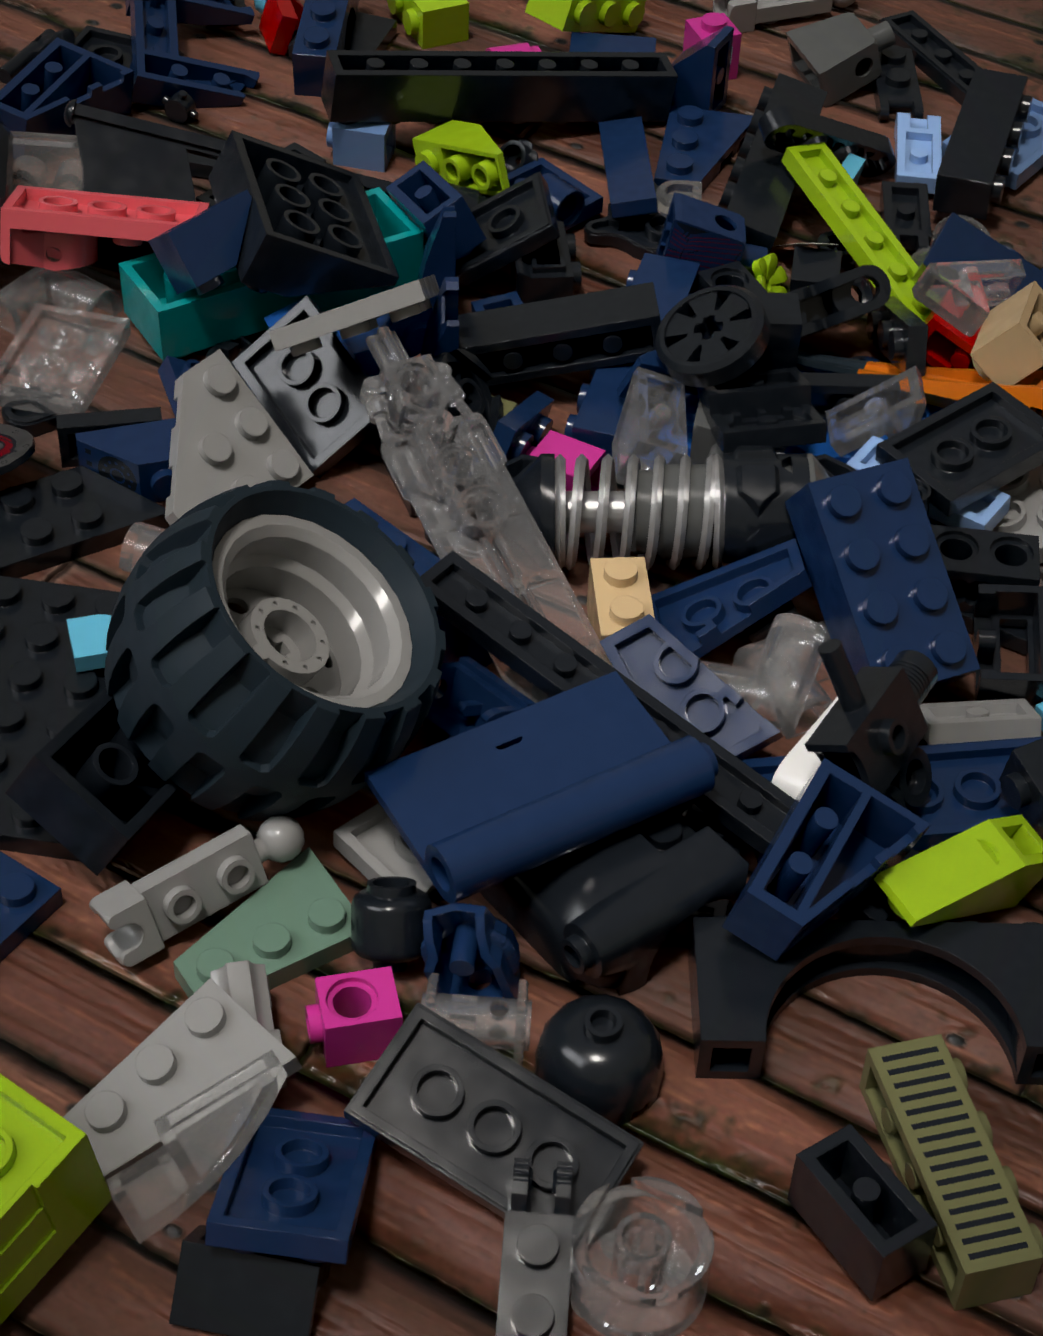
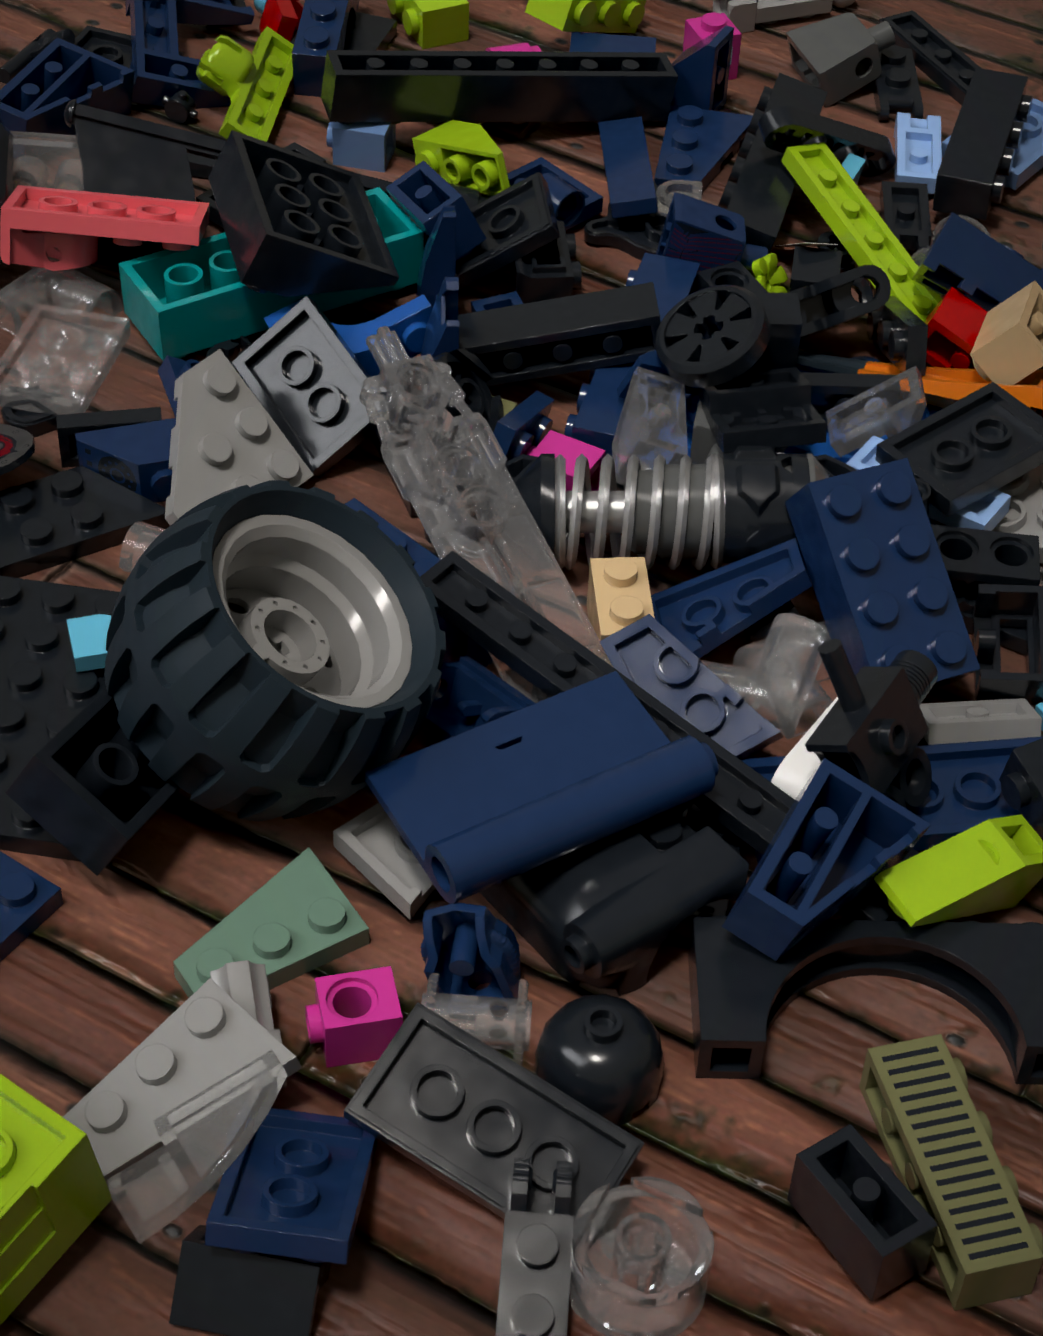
(192, 887): light grey plate -> none
(204, 245): dark blue slope -> none
(251, 81): none -> lime plate
(357, 316): light grey plate -> none
(389, 922): black head -> none
(518, 154): black plate -> none
(966, 289): clear slope -> none

